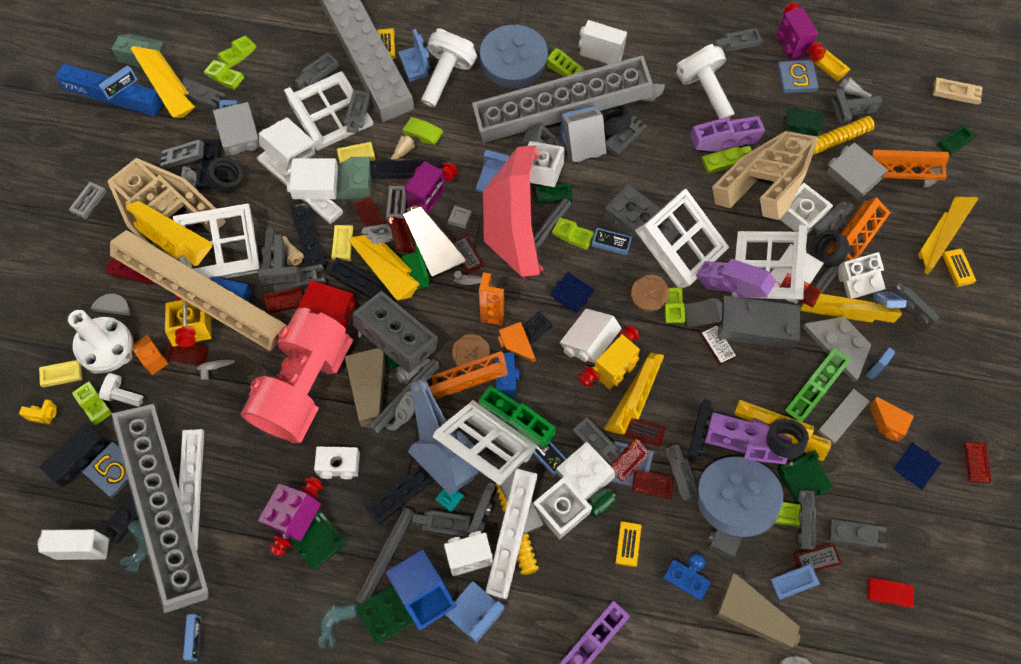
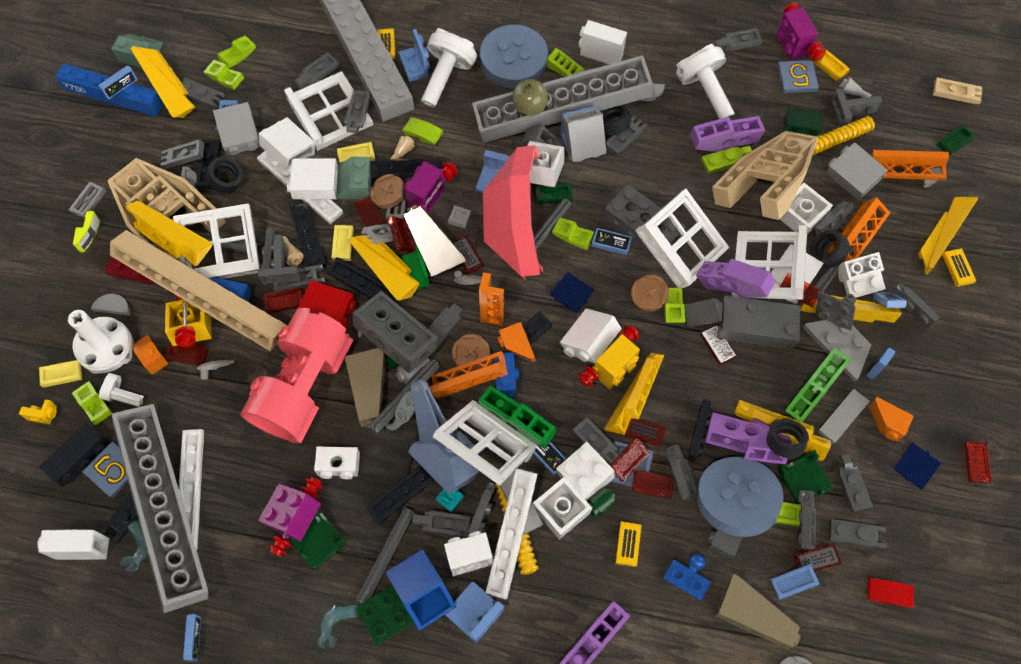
(85, 235): none -> slope
(387, 191): none -> medium nougat tile
(446, 323): none -> dark grey hinge
(530, 97): none -> olive cylinder
(836, 310): none -> dark grey hinge
(853, 485): none -> dark grey hinge

